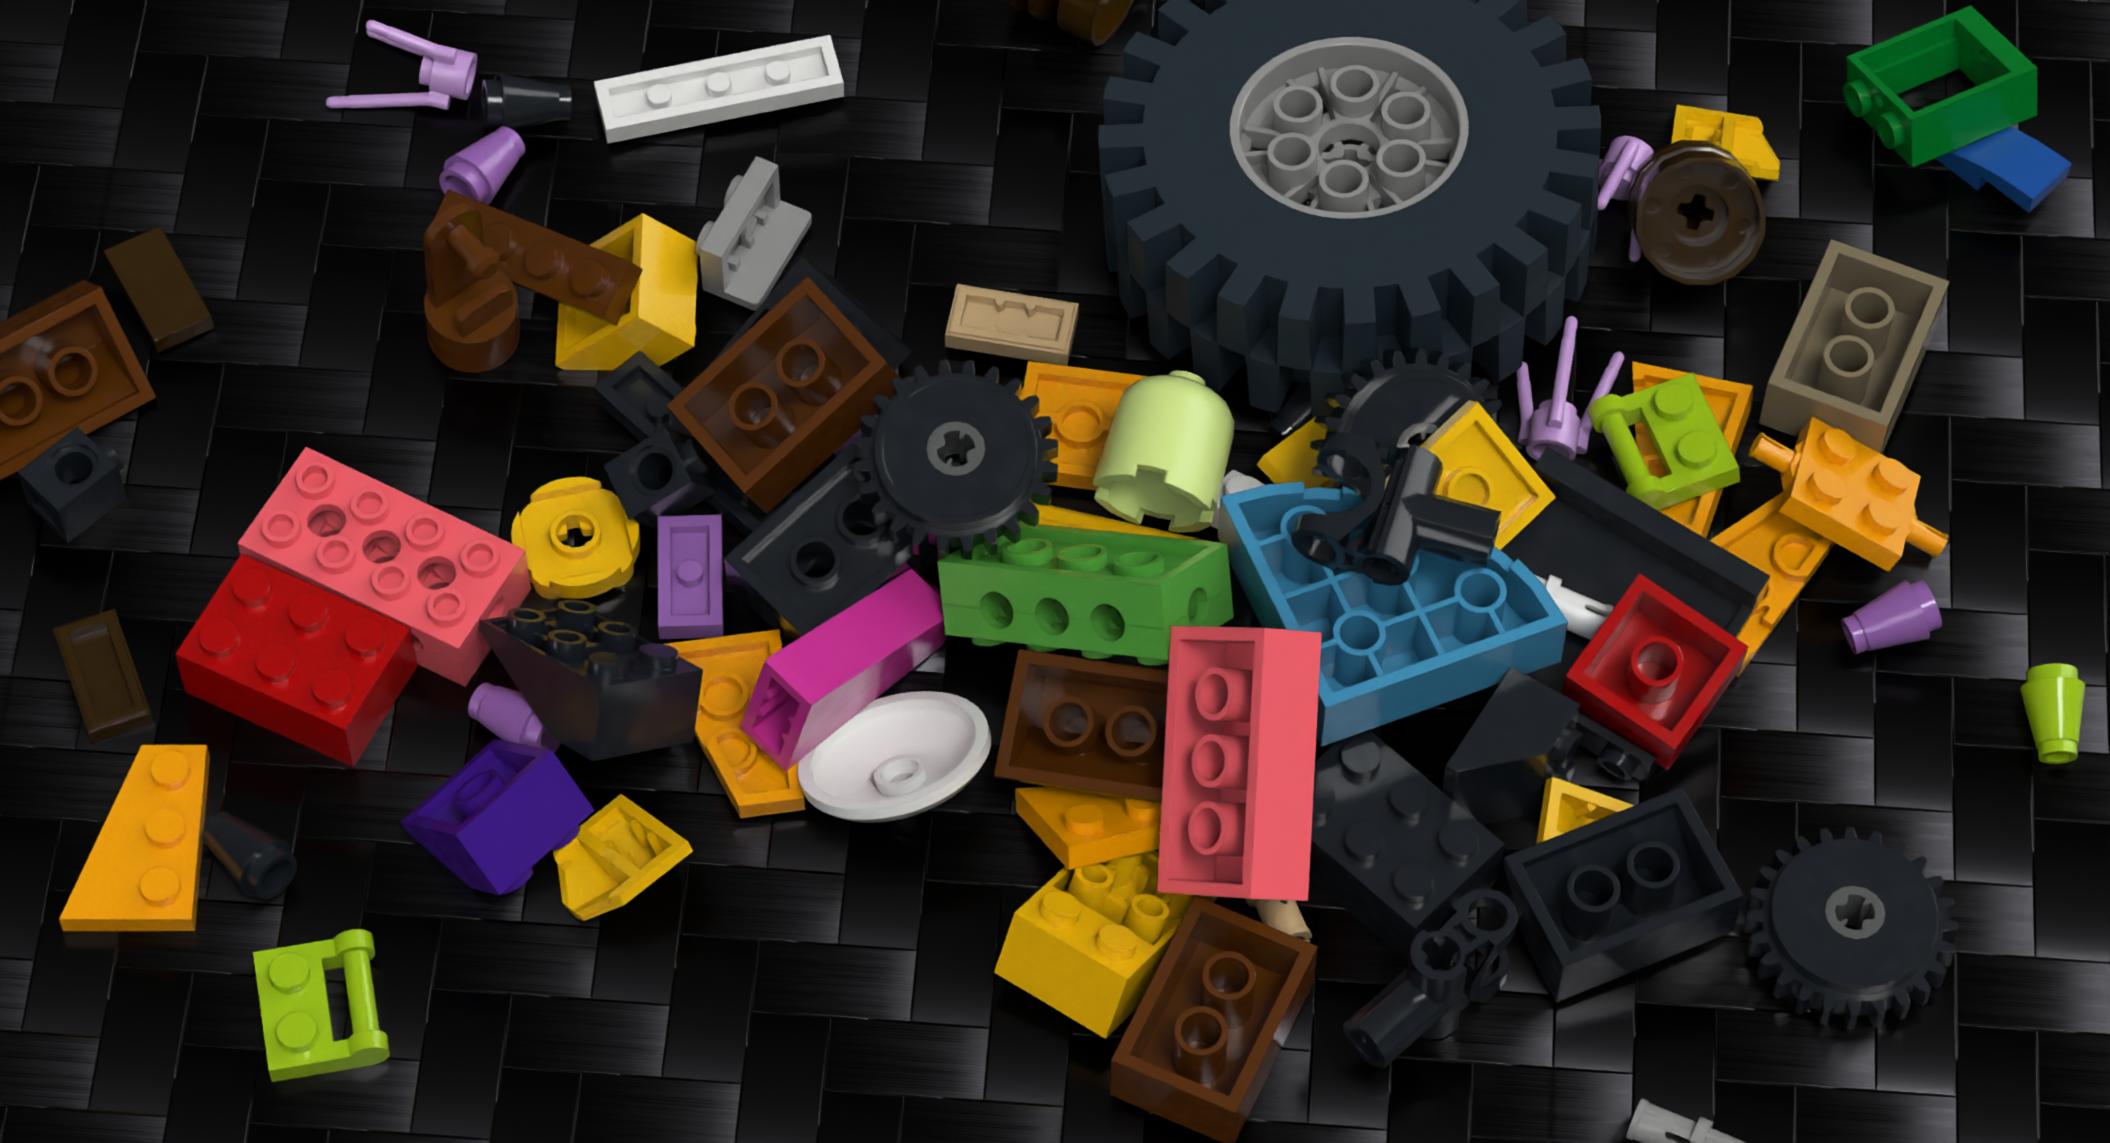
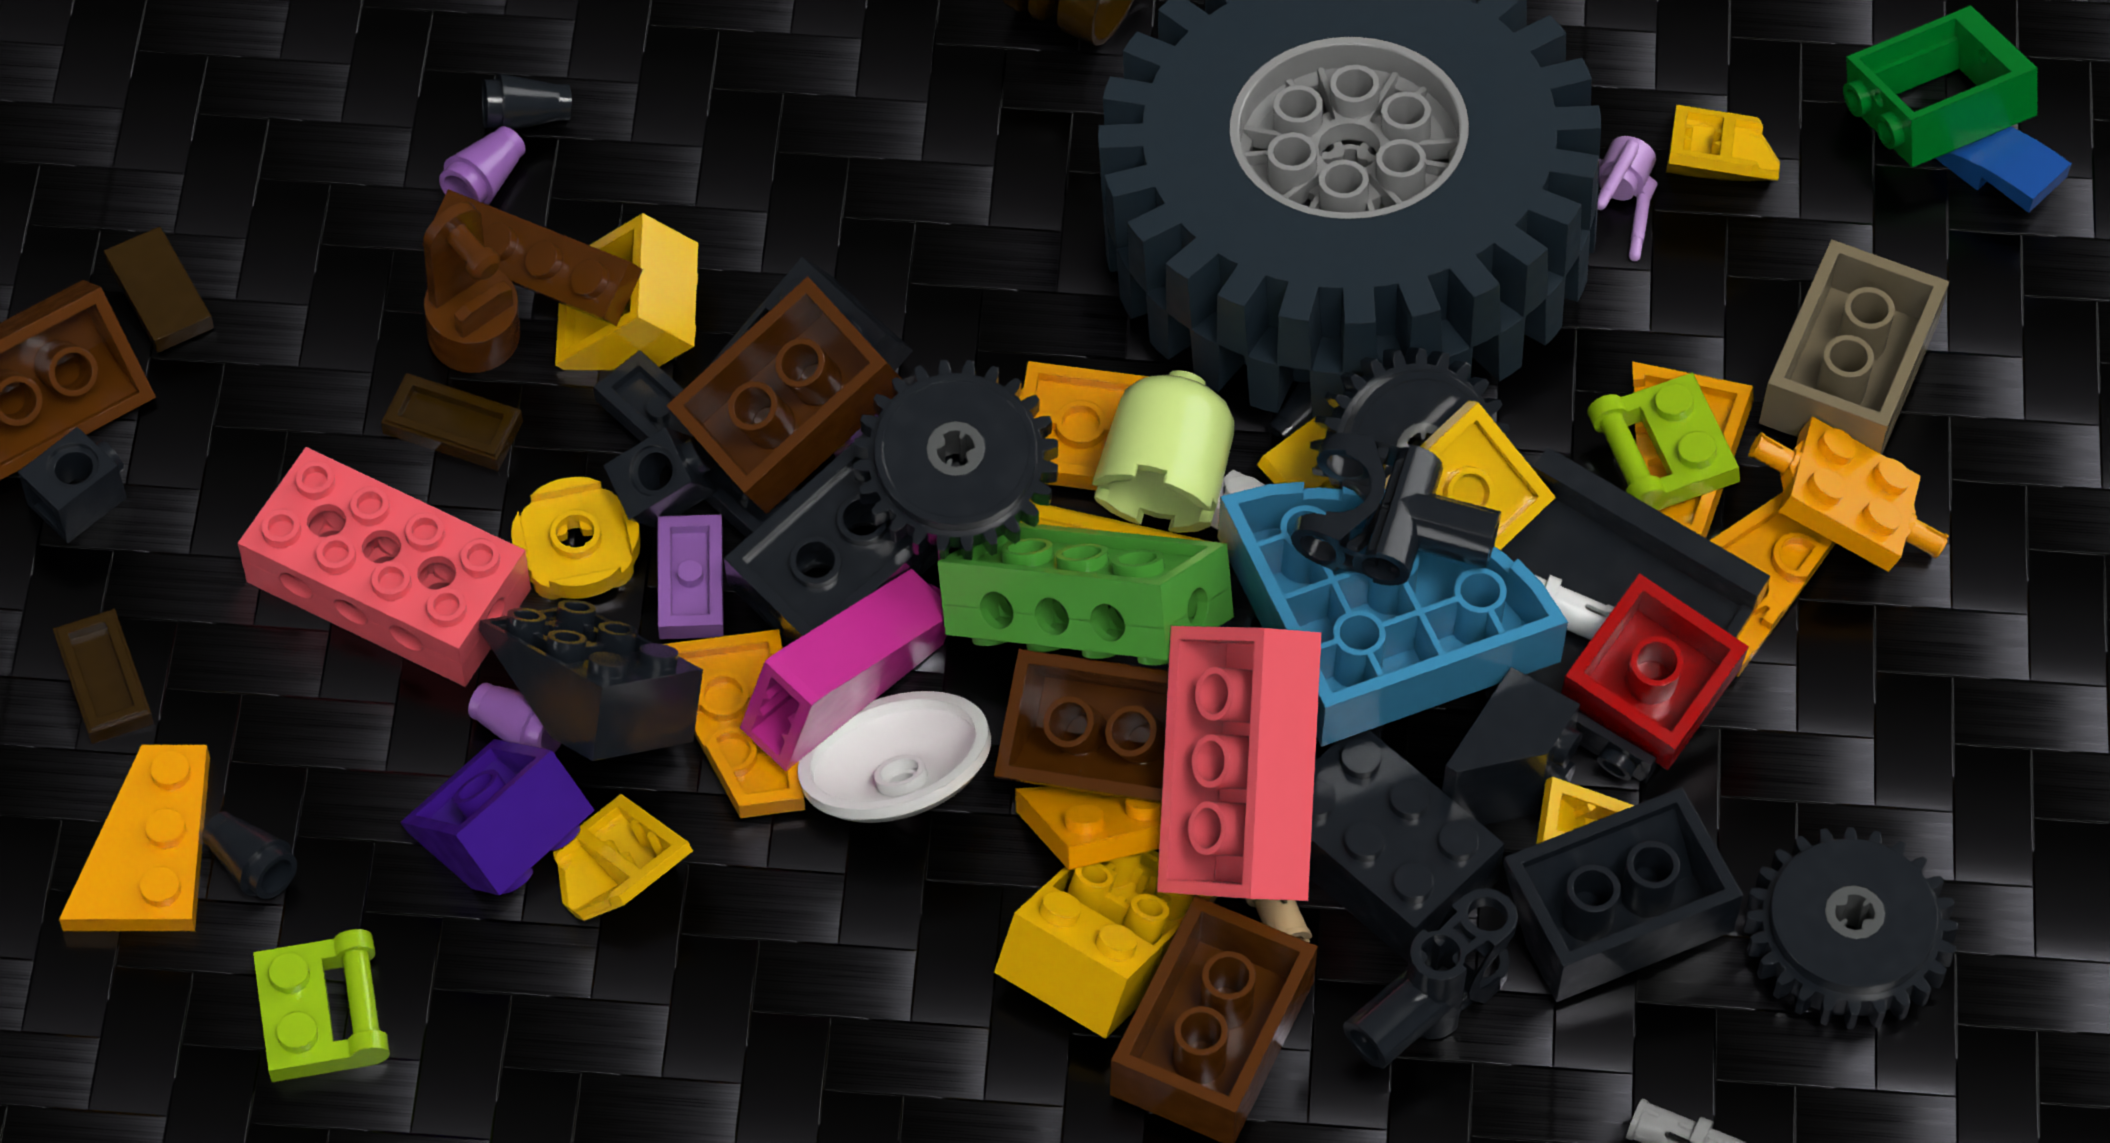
(297, 660): red brick -> none
(443, 69): lavender plant -> none
(452, 421): none -> dark brown tile
(719, 89): white plate -> none
(750, 238): light grey bracket -> none
(1011, 325): tan plate -> none
(1556, 420): lavender plant -> none
(1716, 240): dark brown wheel -> none
(1894, 618): medium lavender cone -> none
(2054, 710): lime cone -> none

